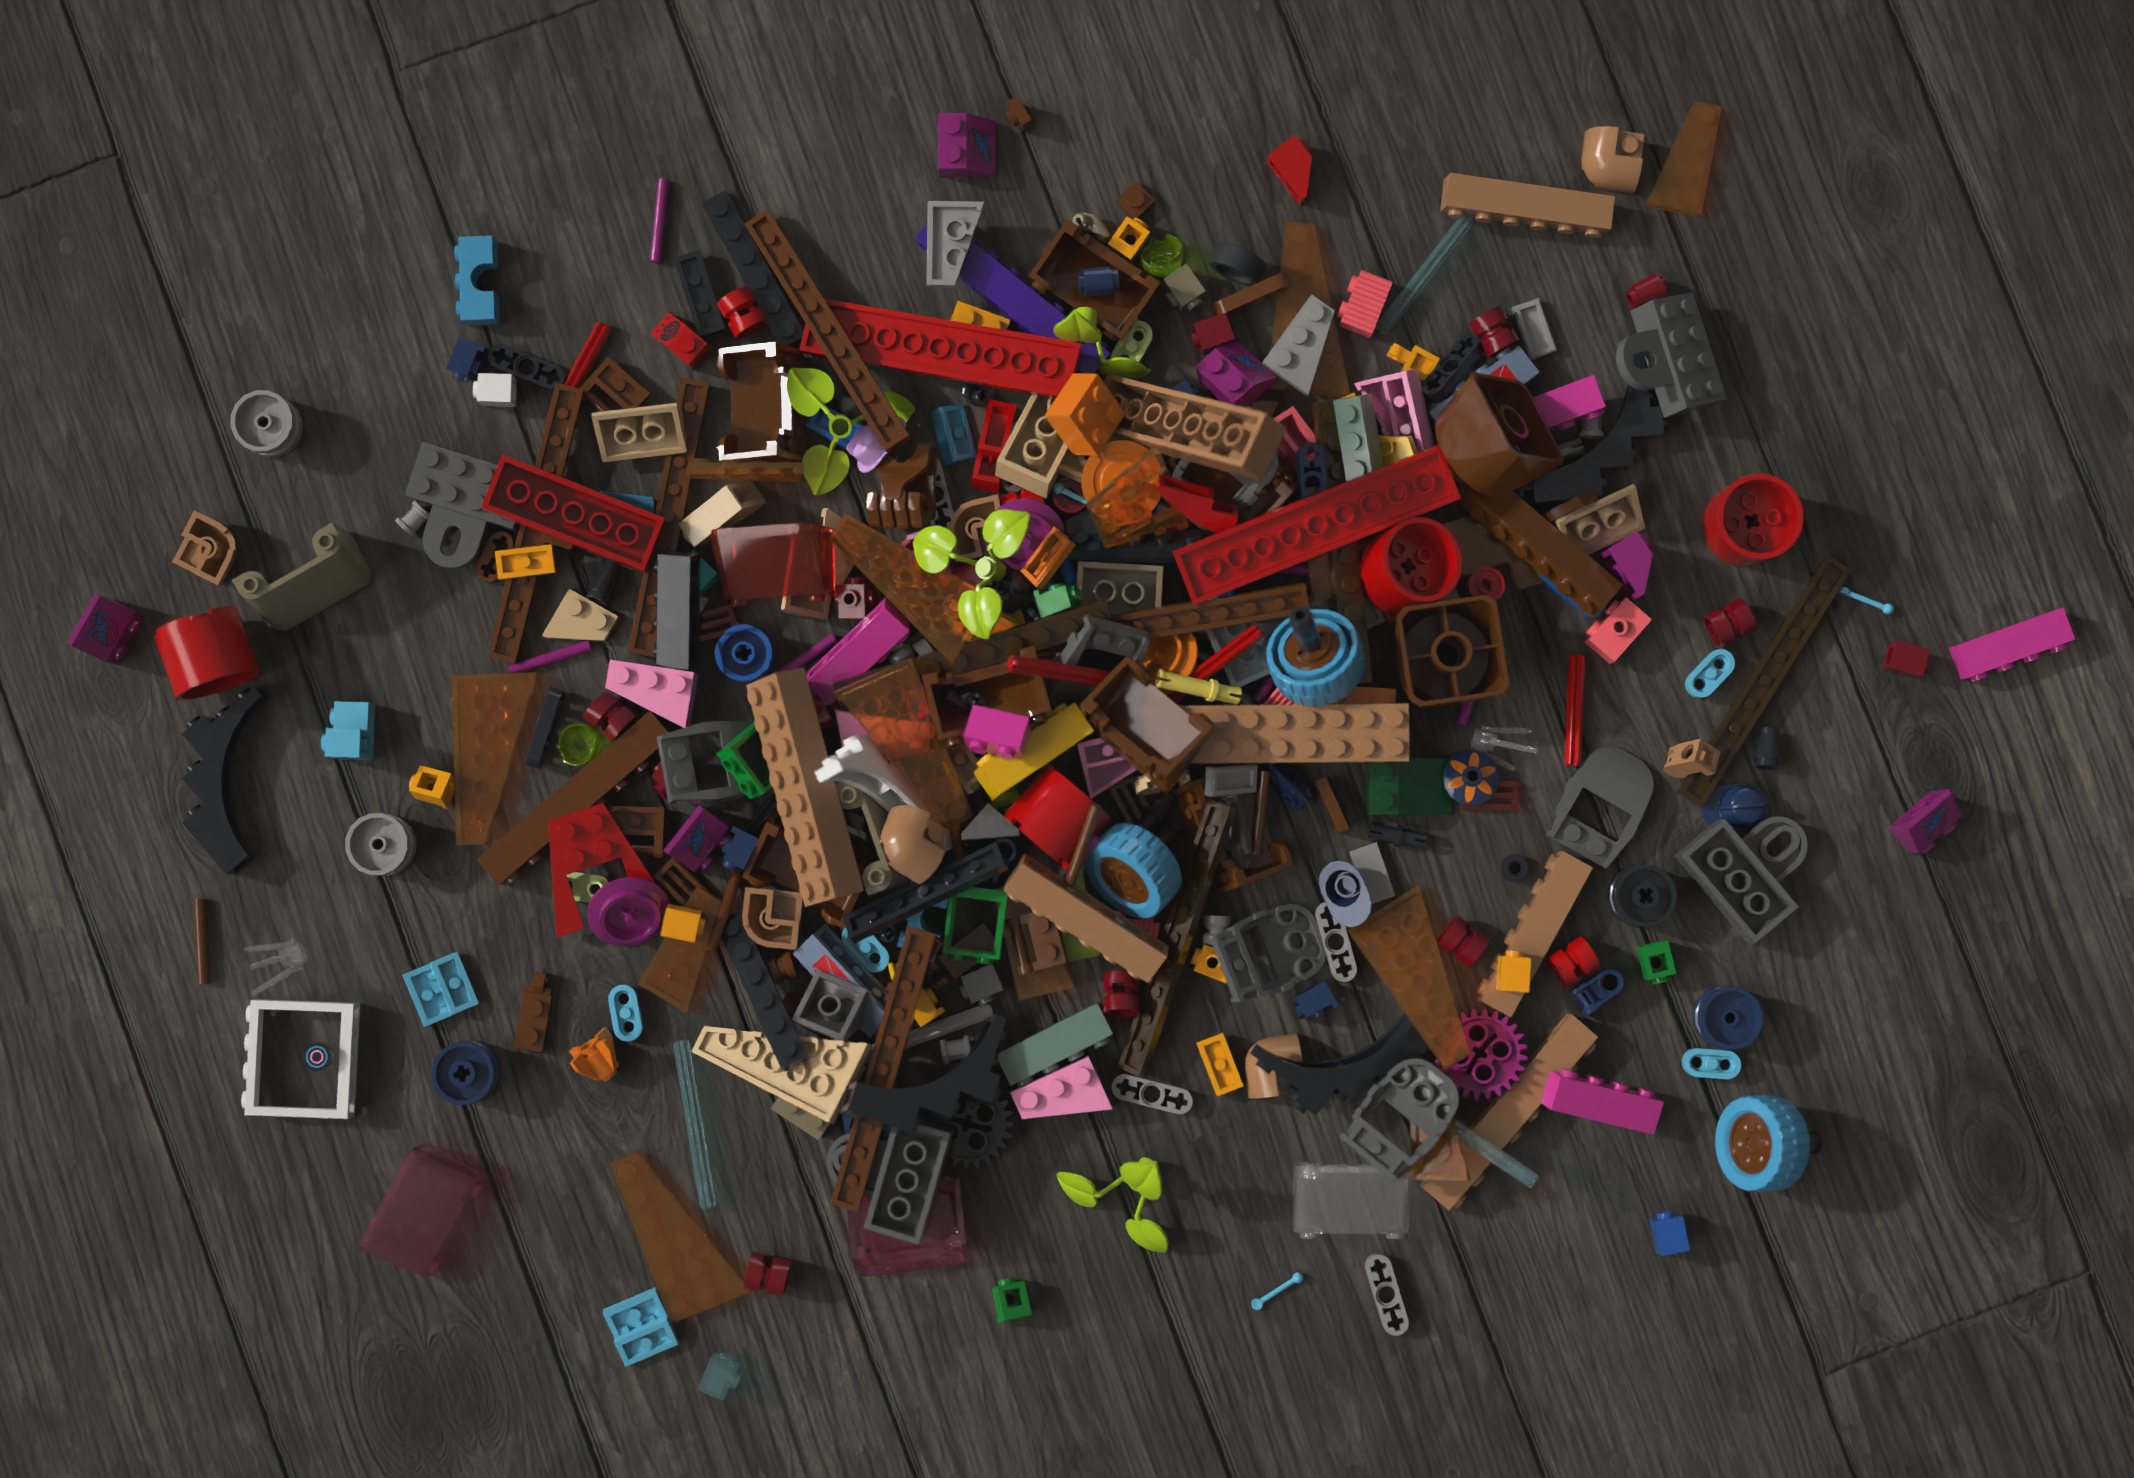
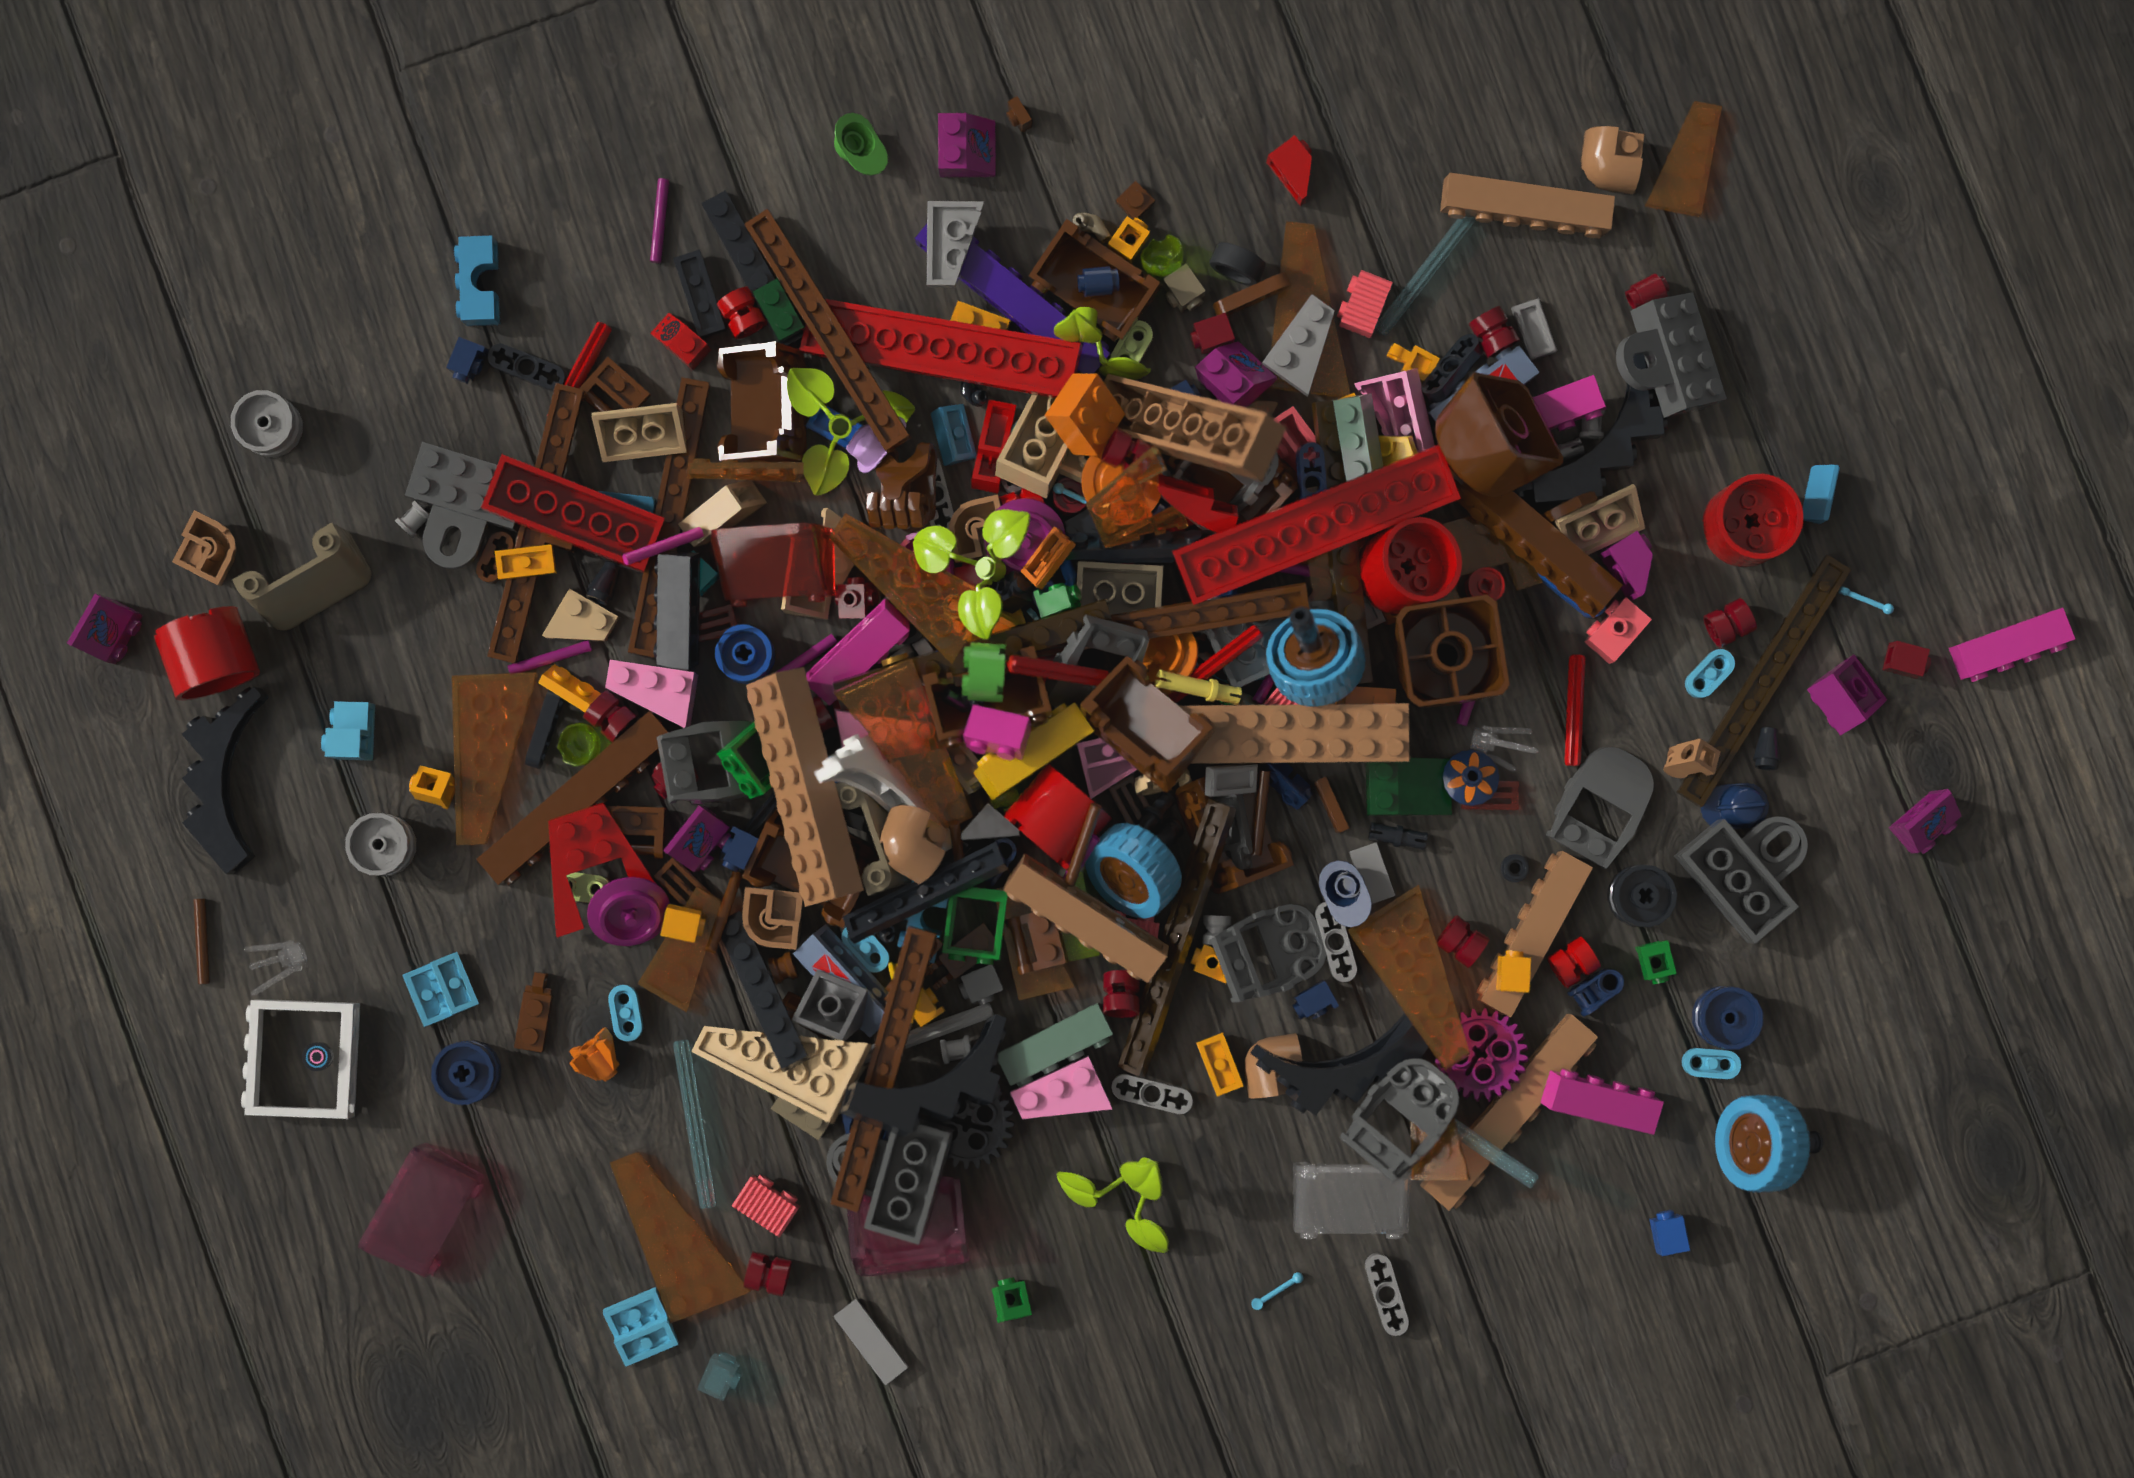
(495, 389): white brick -> none
(569, 687): none -> light orange plate
(663, 545): none -> dark pink bar
(766, 1205): none -> coral brick
(778, 310): none -> dark green plate
(859, 144): none -> bright green piece
(870, 1341): none -> light grey tile
(895, 659): none -> pearl gold piece
(985, 672): none -> bright green brick
(1118, 448): none -> dark red wheel
(1820, 493): none -> dark azure slope
(1847, 695): none -> magenta slope

